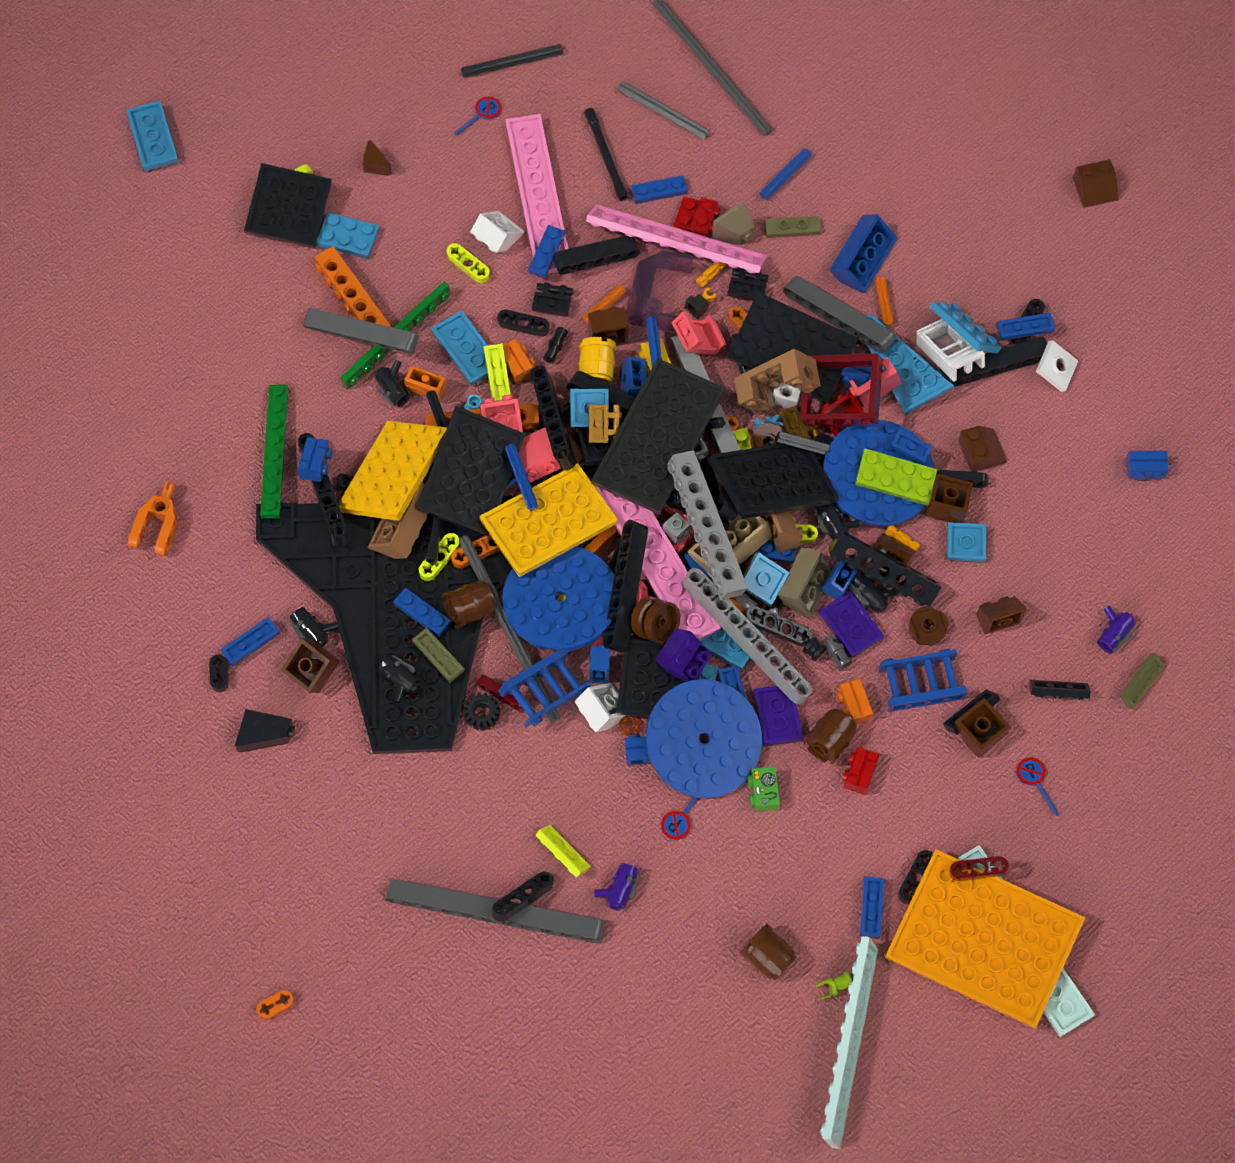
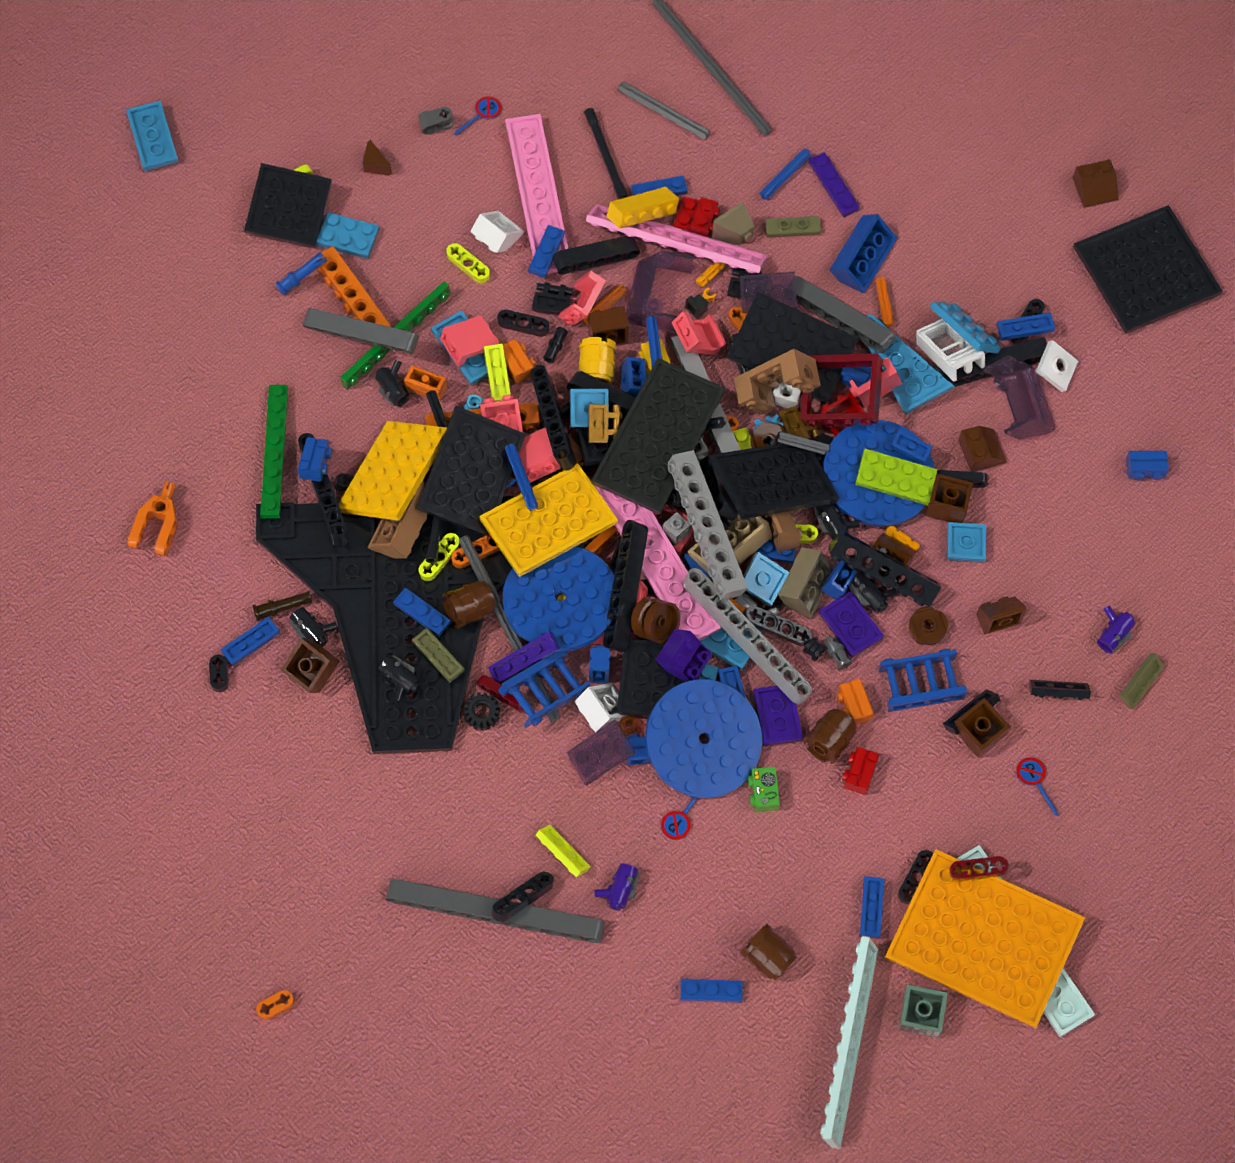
(263, 731): black slope -> none
(273, 608): none -> dark brown pin
(294, 278): none -> blue pin
(434, 120): none -> dark grey piece
(467, 339): none -> coral panel
(512, 60): black axle -> none
(524, 657): none -> dark purple plate
(590, 286): none -> coral panel
(600, 752): none -> clear purple plate
(642, 207): none -> yellow brick
(711, 990): none -> blue plate
(775, 285): none -> clear purple plate
(834, 184): none -> dark purple plate
(836, 984): lime piece -> none
(922, 1011): none -> sand green brick
(1024, 397): none -> clear purple windscreen
(1147, 269): none -> black plate

